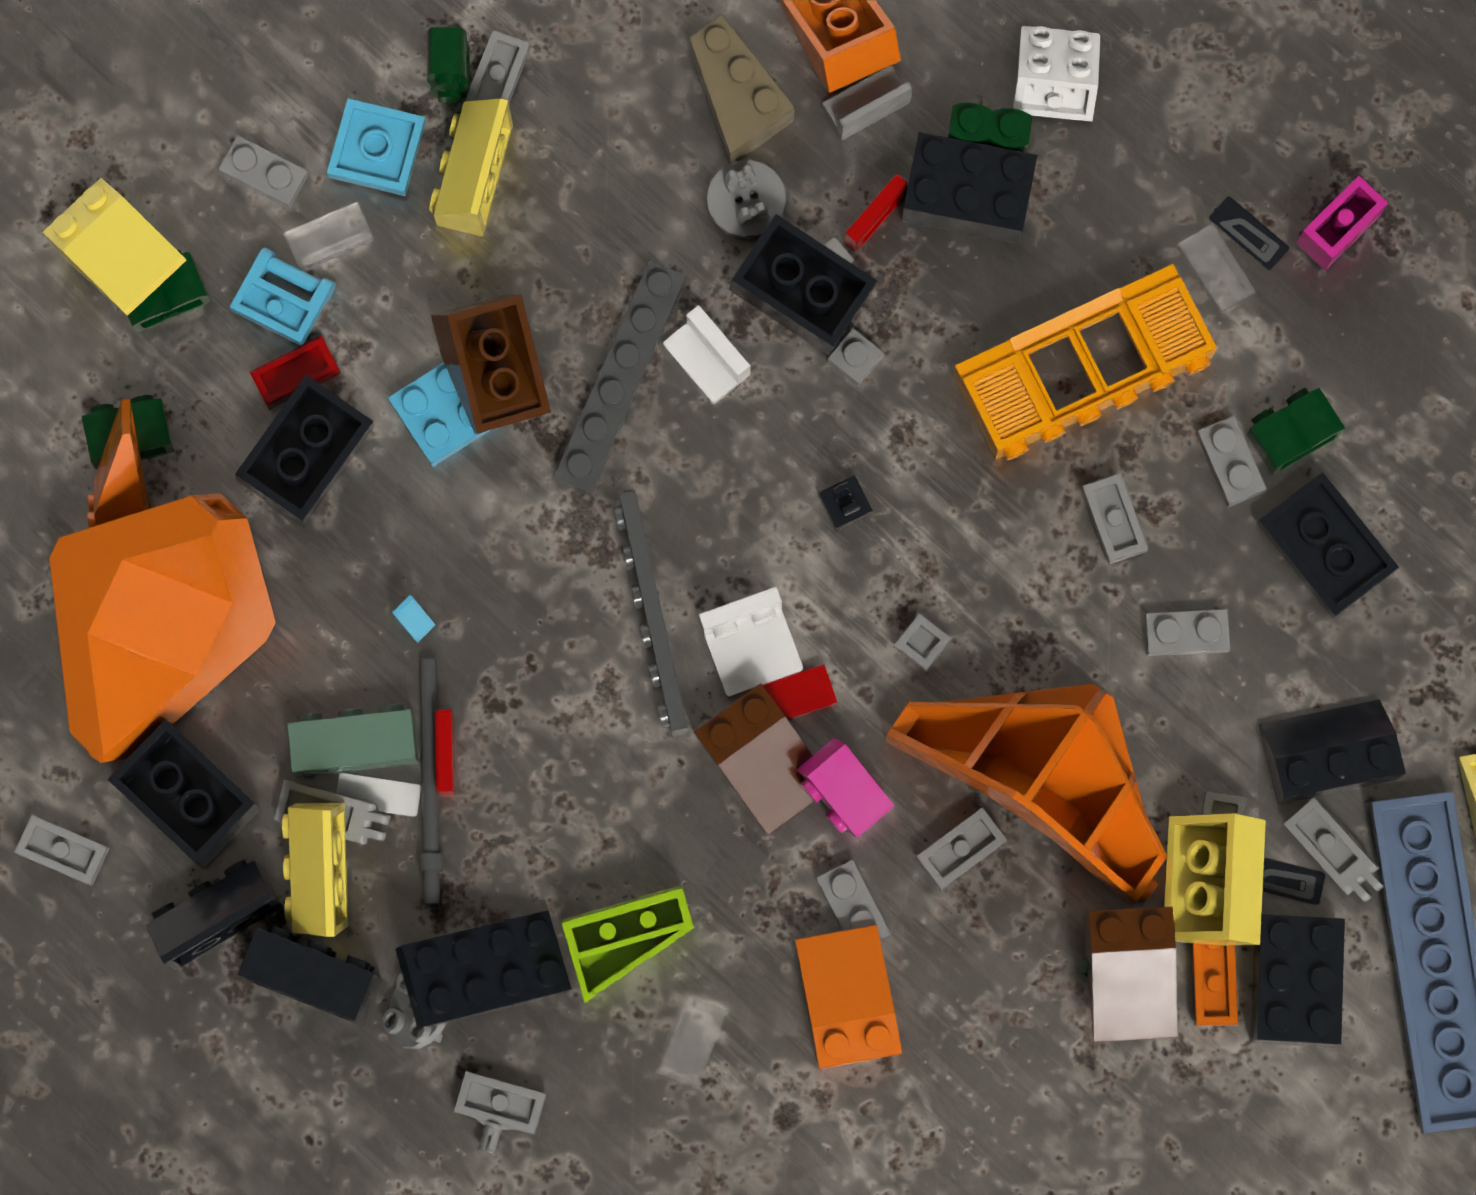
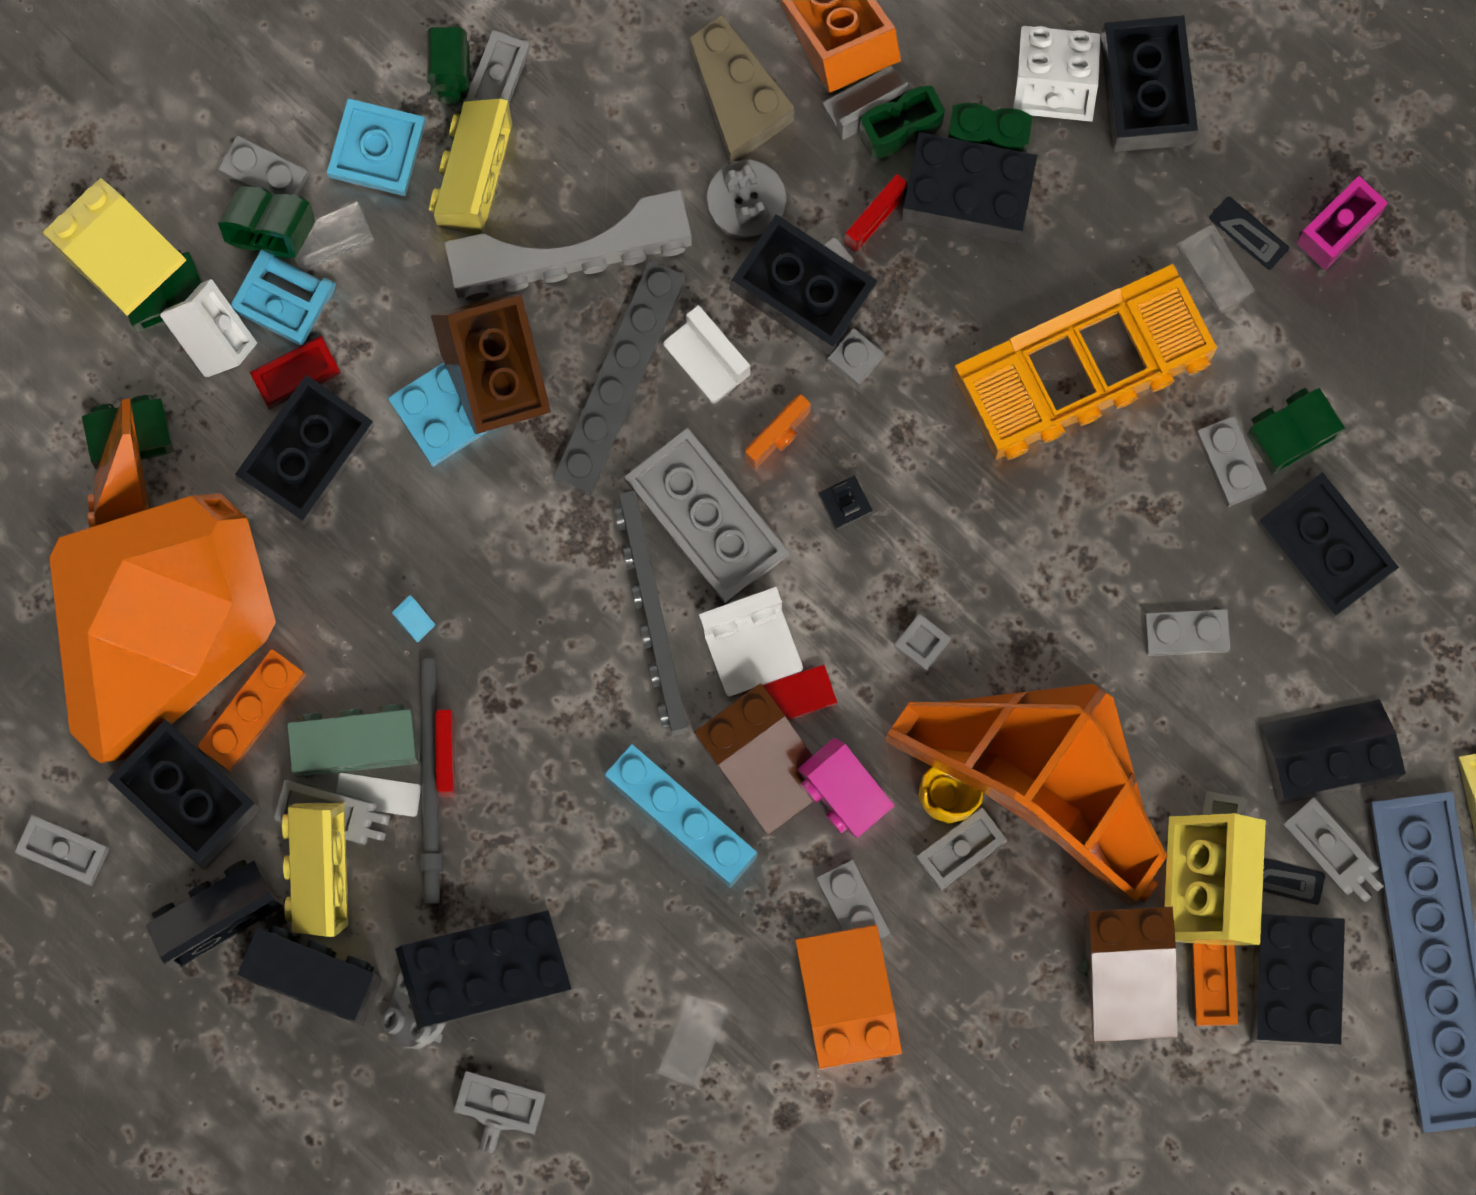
(209, 330): none -> white panel
(251, 710): none -> orange plate
(267, 221): none -> dark green brick
(622, 936): lime wedge -> none
(650, 228): none -> light grey arch
(681, 816): none -> medium azure brick
(706, 516): none -> light grey plate
(778, 432): none -> orange plate
(892, 124): none -> dark green brick
(947, 797): none -> yellow hair
(1114, 518): light grey plate -> none
(1148, 83): none -> black brick

